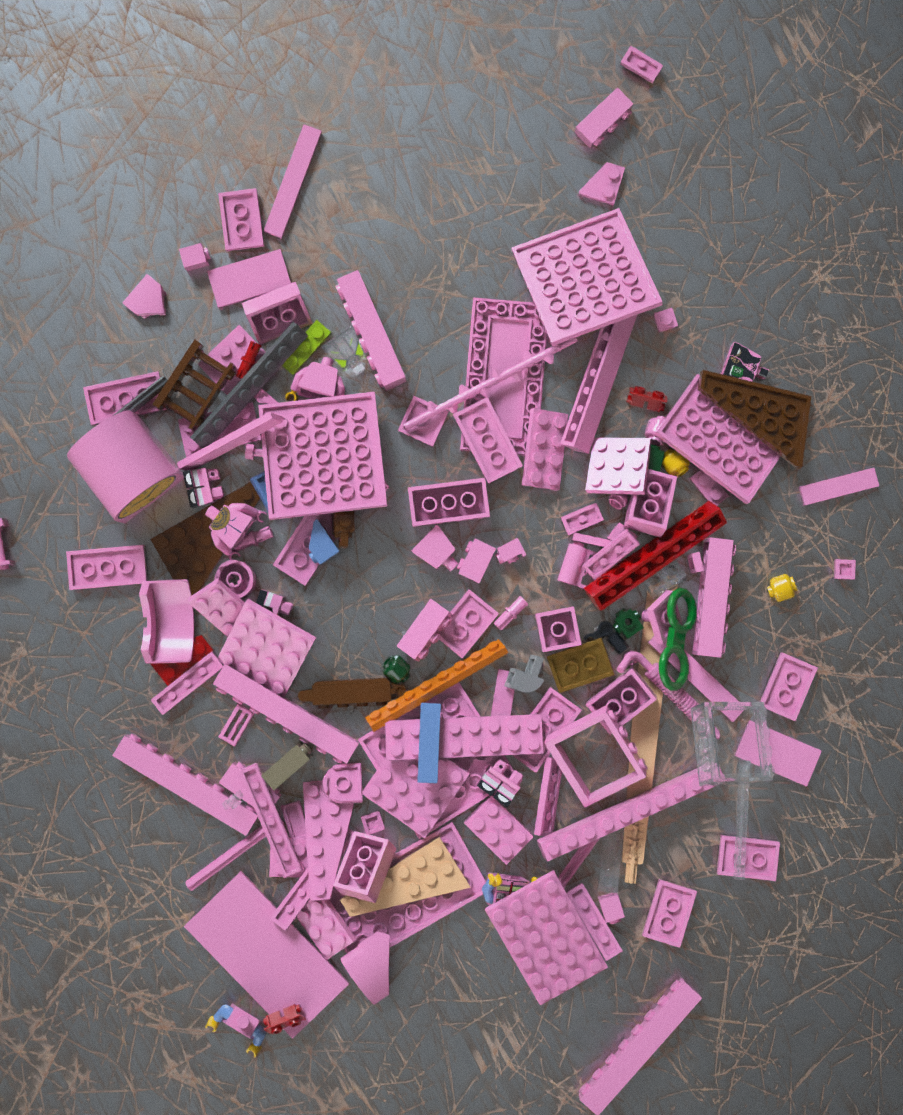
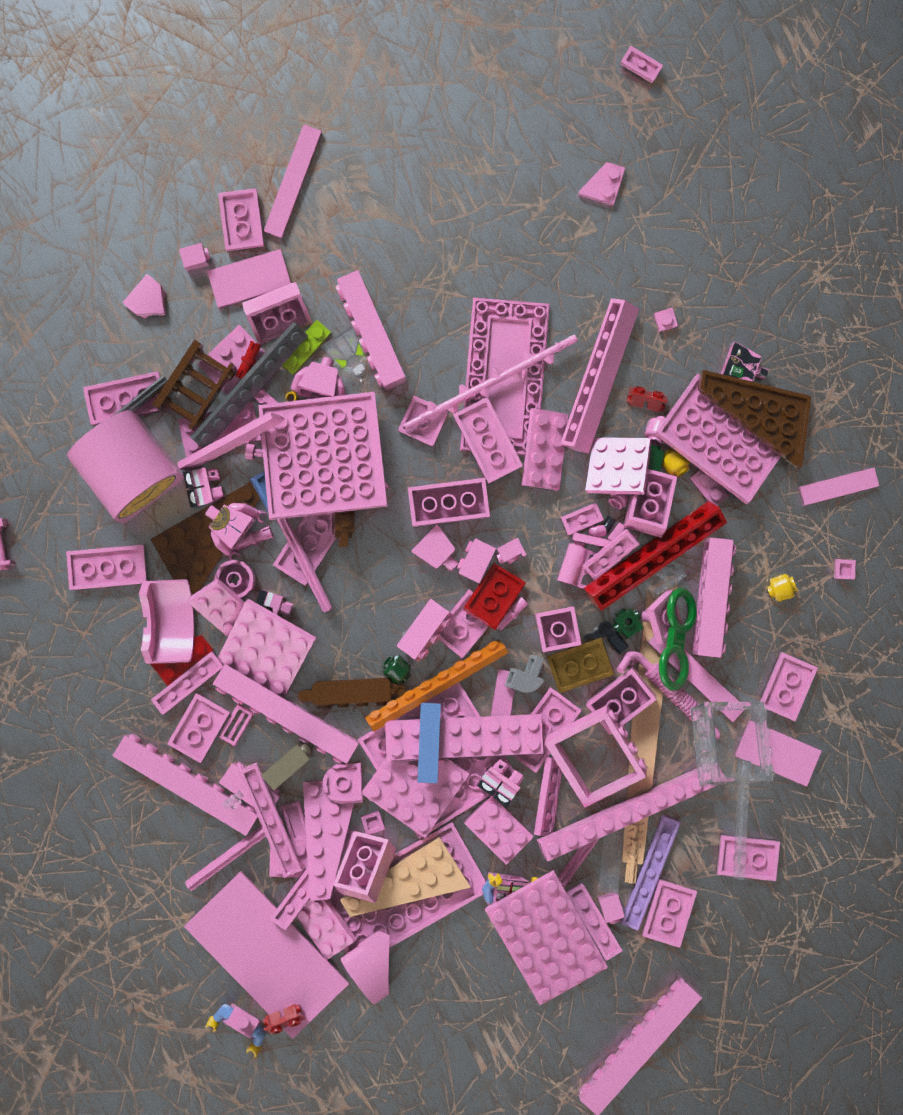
(198, 728): none -> bright pink plate
(305, 564): none -> bright pink axle
(321, 544): medium blue slope -> none
(494, 596): none -> red tile
(586, 276): bright pink plate -> none
(602, 530): none -> arm
(604, 118): bright pink brick -> none
(650, 872): none -> lavender tile
(695, 562): bright pink tile -> none

